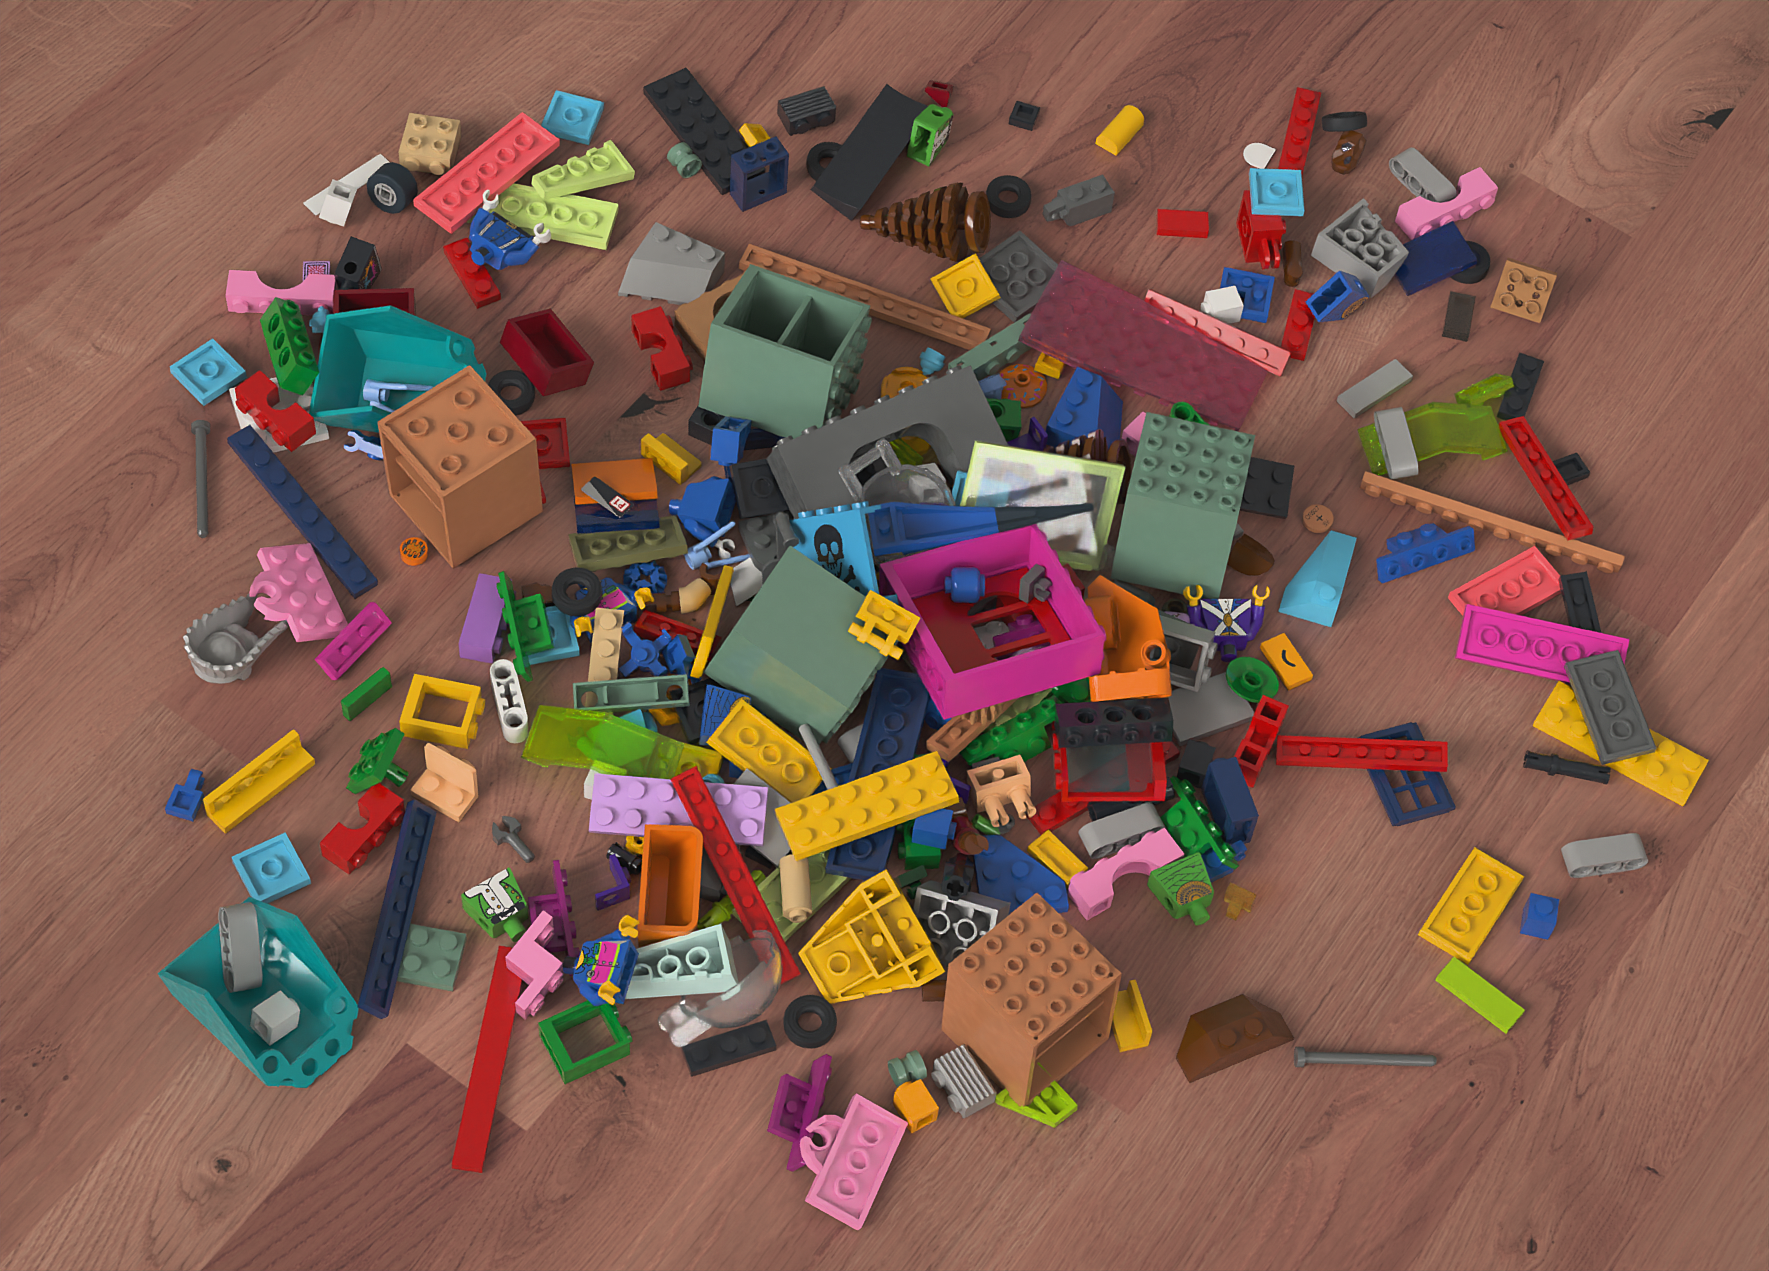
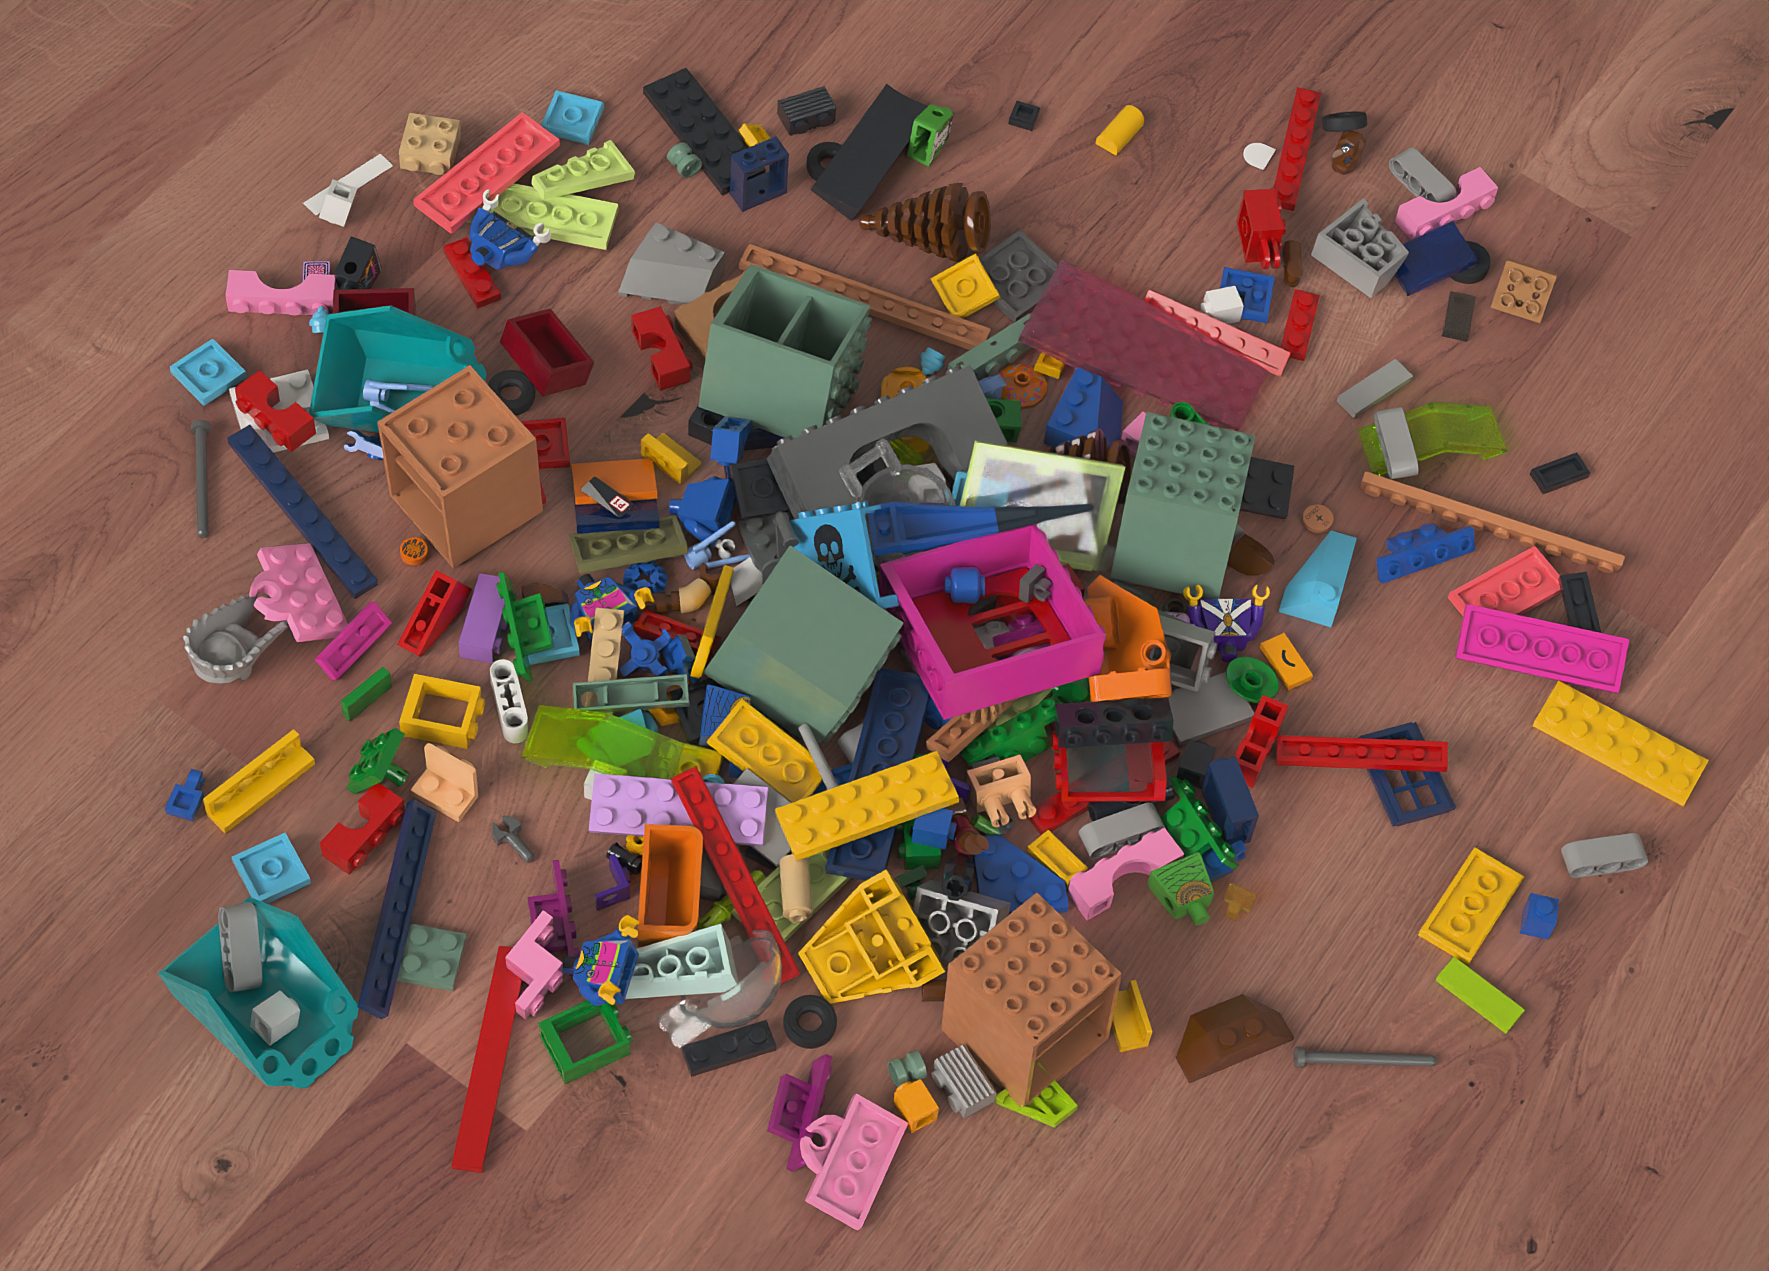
(289, 346): green brick -> none
(392, 188): black wheel -> none
(434, 613): none -> red slope
(497, 906): torso -> none
(577, 576): black tyre -> none
(886, 617): yellow plate -> none
(939, 92): dark red slope -> none
(1013, 184): black tyre -> none
(1031, 440): dark purple bracket -> none
(1081, 202): dark grey hinge -> none
(1182, 223): red tile -> none
(1276, 192): medium azure tile -> none
(1337, 298): blue torso -> none
(1485, 389): clear neon green plate -> none
(1524, 380): black plate -> none
(1546, 478): red plate -> none
(1556, 765): black pin -> none
(1610, 707): dark grey tile -> none

